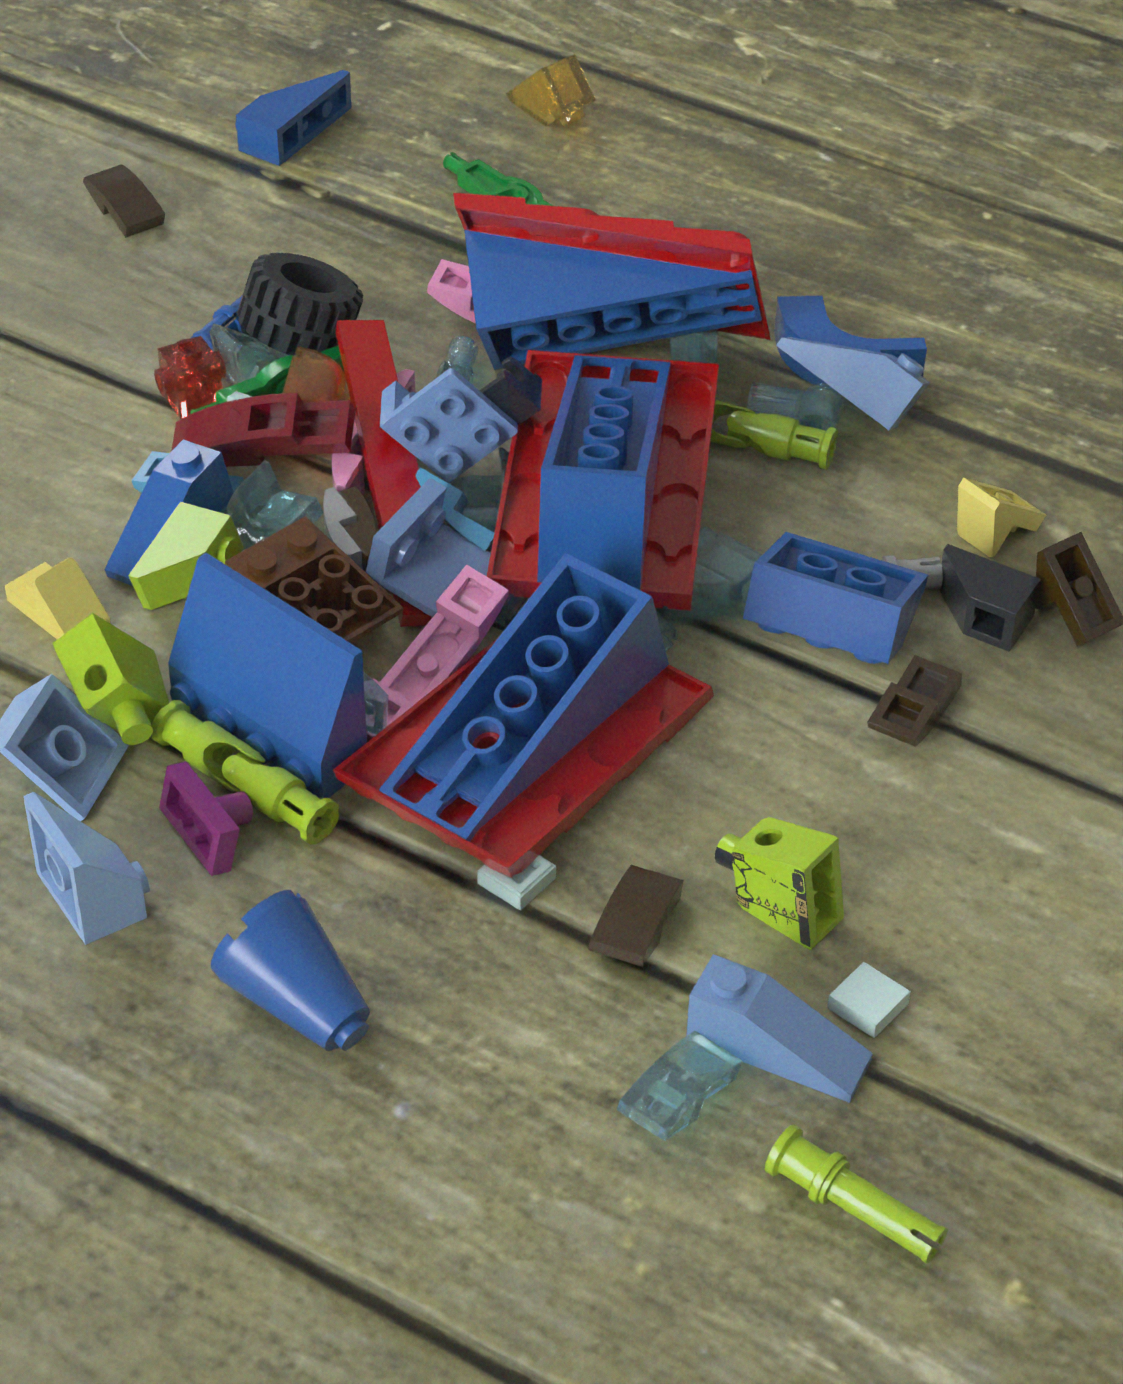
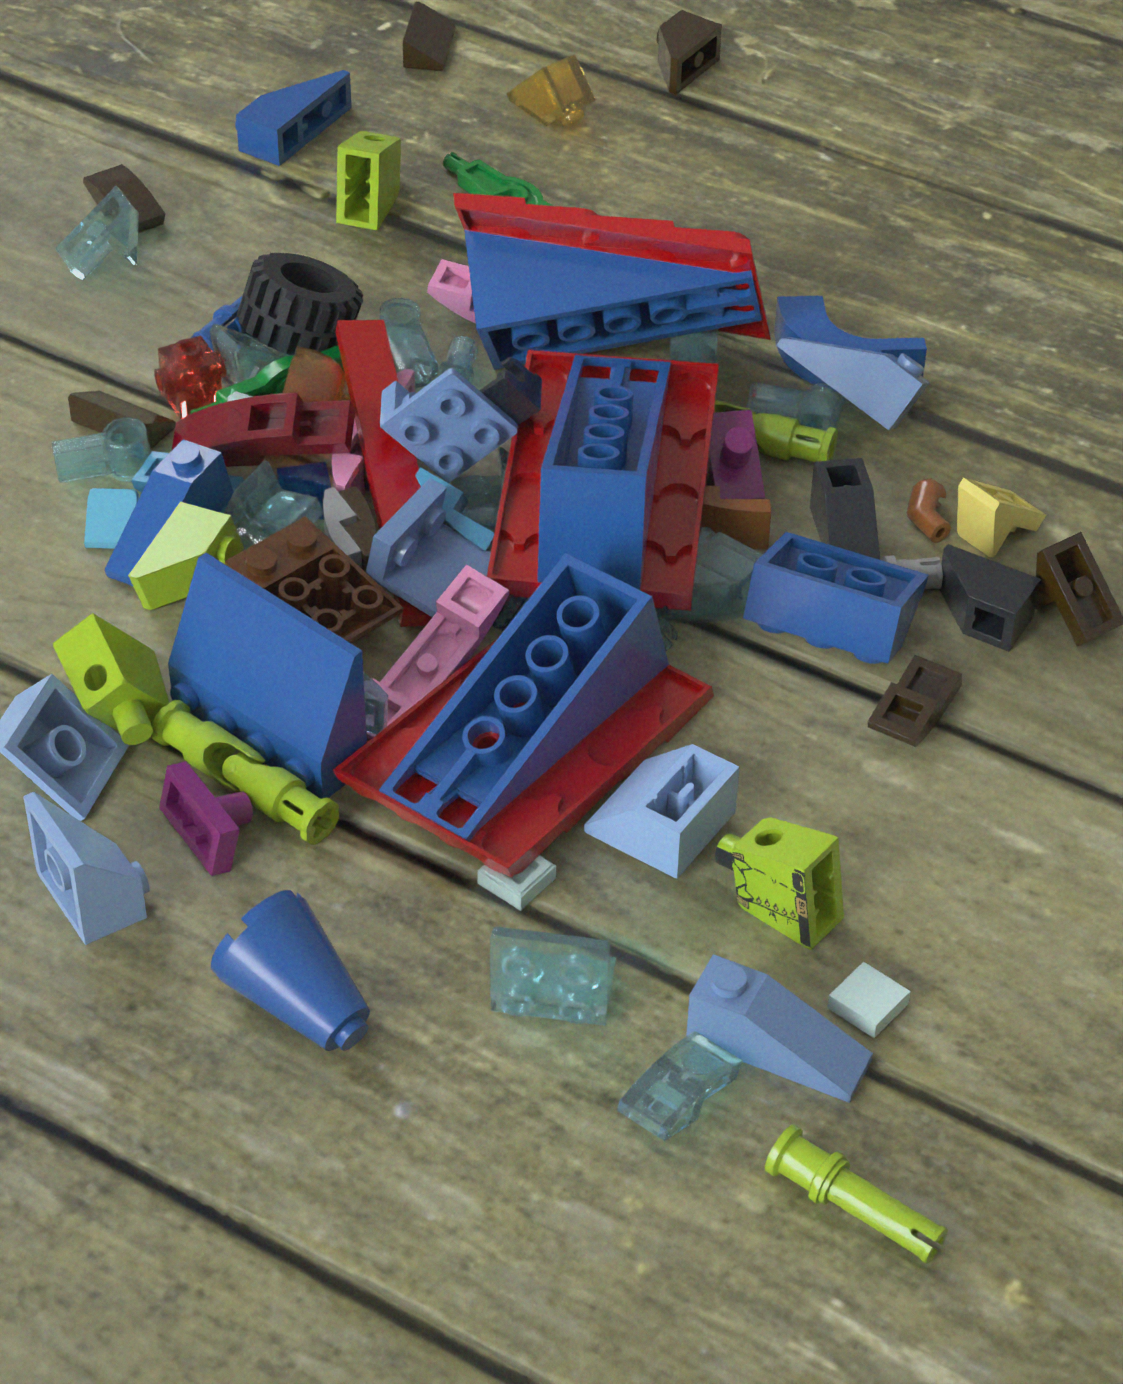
(55, 596): light yellow slope -> none
(99, 409): none -> dark brown slope
(107, 227): none -> clear light blue slope
(108, 515): none -> medium azure slope
(116, 451): none -> clear light blue piece
(306, 480): none -> clear blue slope
(370, 168): none -> lime torso
(408, 340): none -> clear light blue piece
(427, 39): none -> dark brown slope
(551, 975): none -> clear light blue bracket
(635, 915): dark brown slope -> none
(669, 808): none -> light blue slope
(687, 48): none -> dark brown slope
(735, 456): none -> magenta tile
(740, 519): none -> dark orange slope
(845, 506): none -> black slope
(923, 512): none -> dark orange arm

